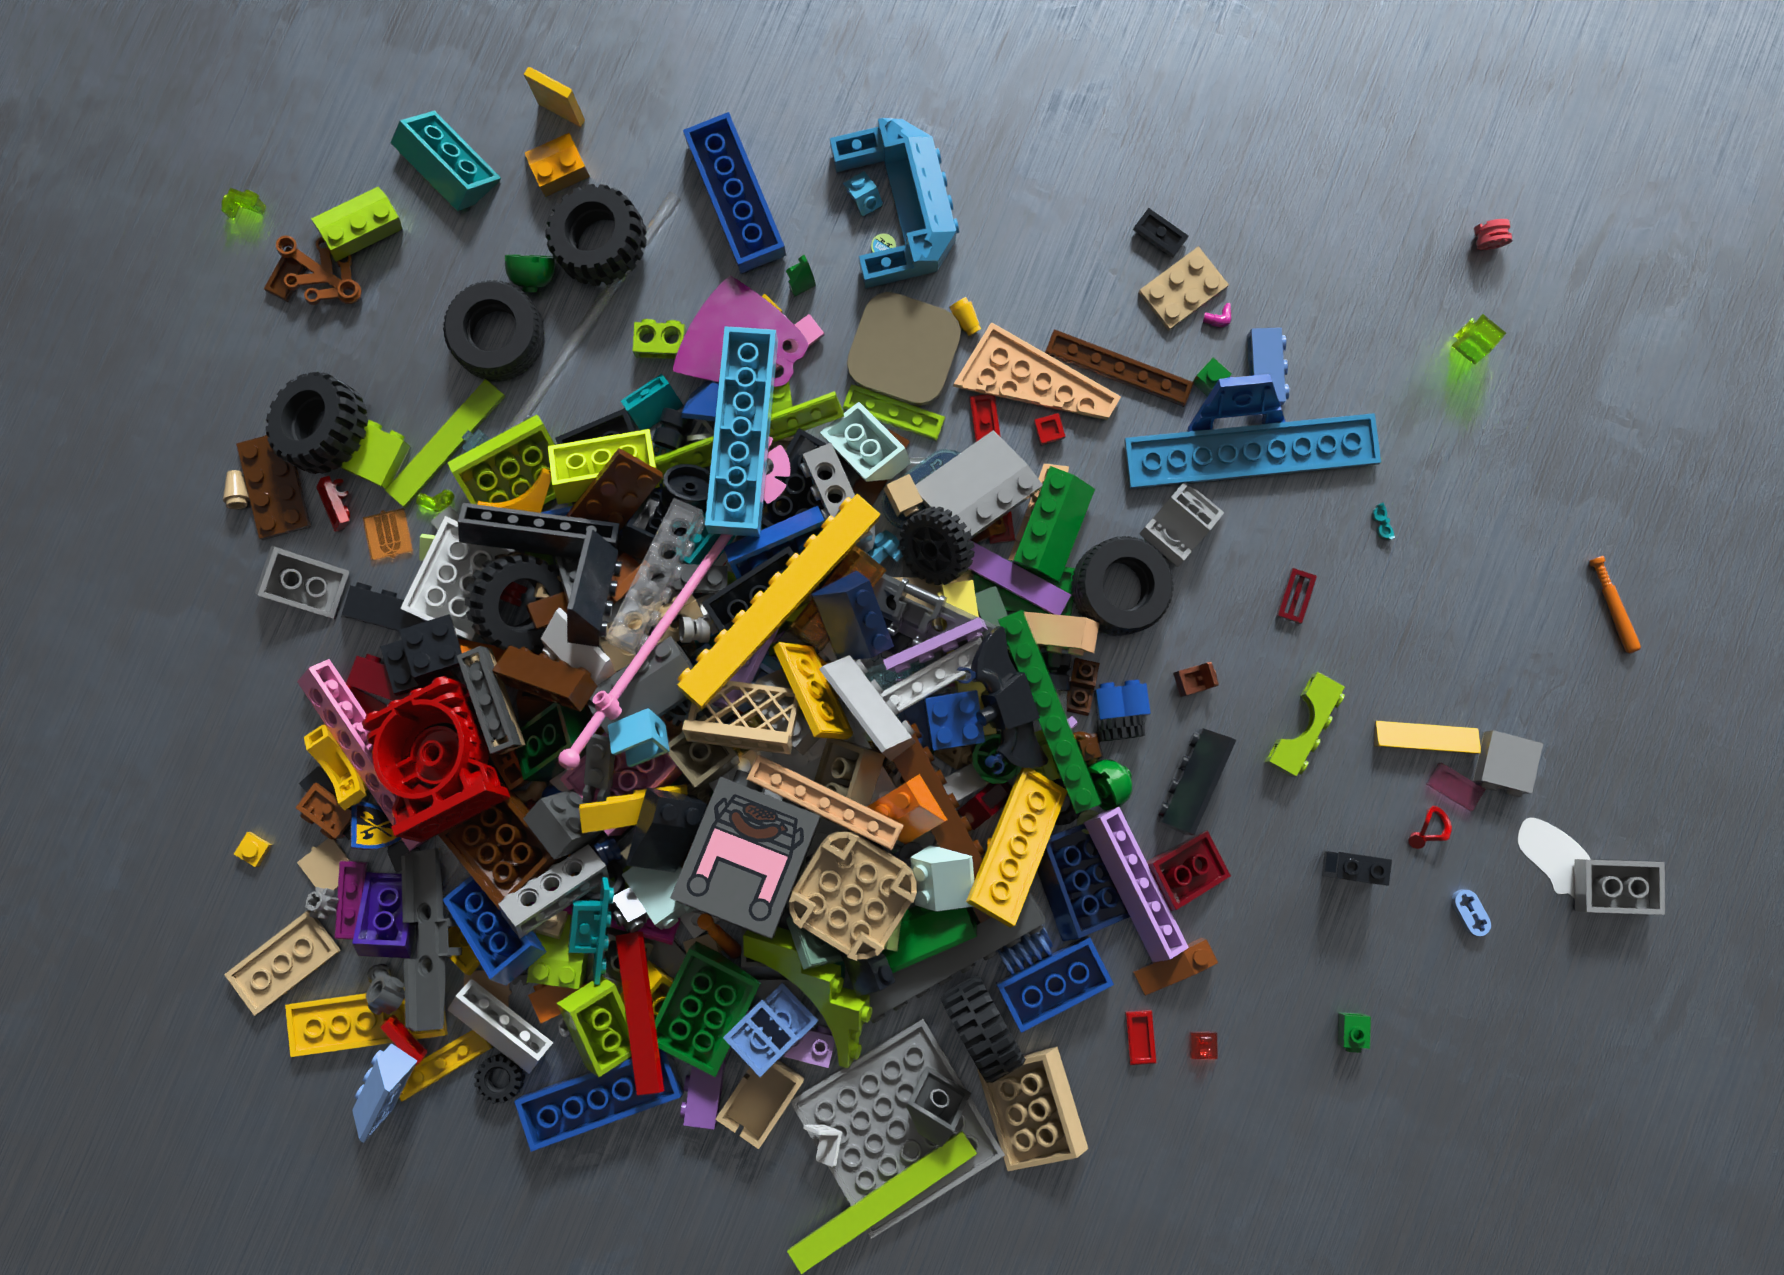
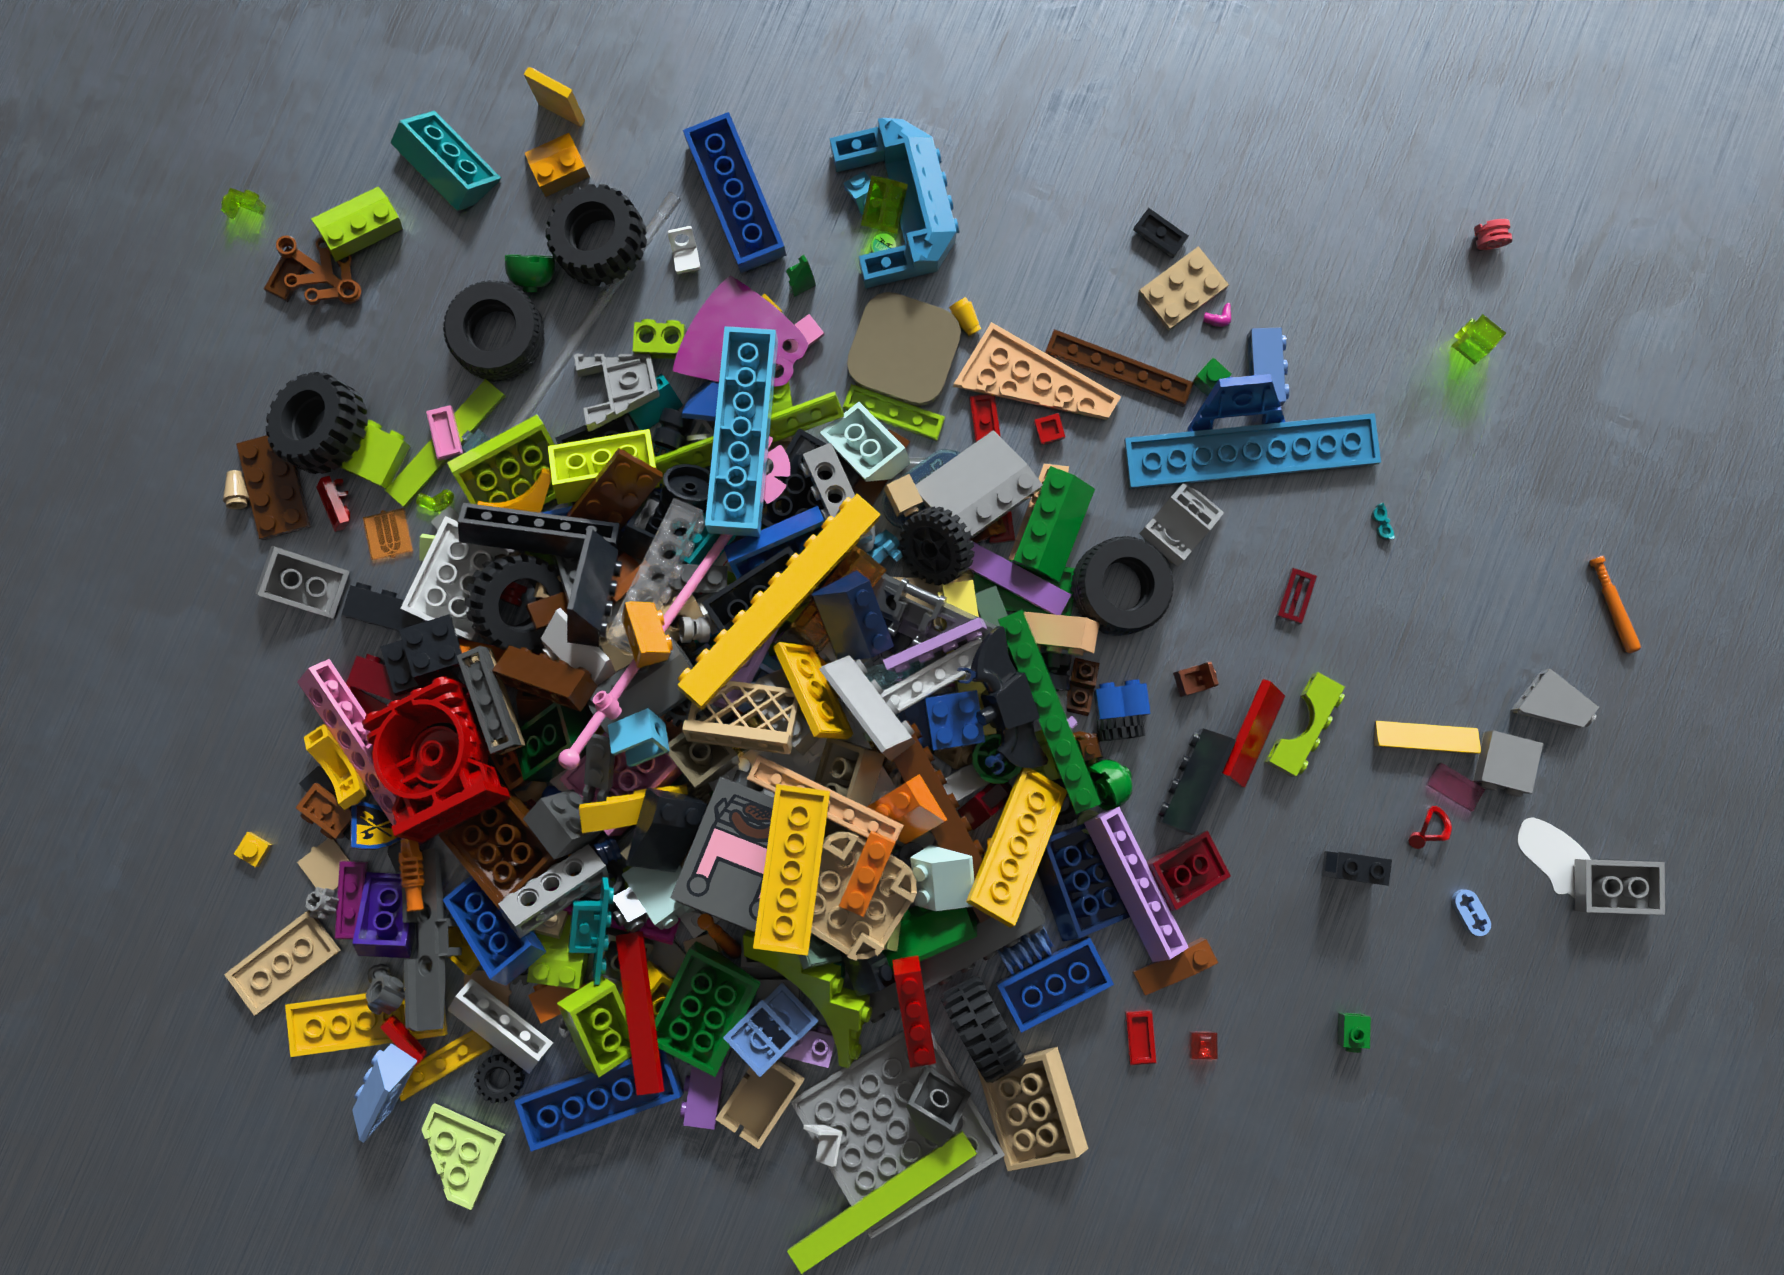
(412, 874): none -> orange hinge
(444, 432): none -> bright pink tile
(461, 1153): none -> yellowish green plate
(628, 381): none -> light grey wing
(645, 633): none -> light orange slope
(684, 254): none -> white bracket
(791, 870): none -> yellow plate
(867, 873): none -> orange plate
(884, 204): none -> clear neon green brick
(914, 1011): none -> red brick
(1253, 733): none -> red tile
(1556, 702): none -> light grey slope

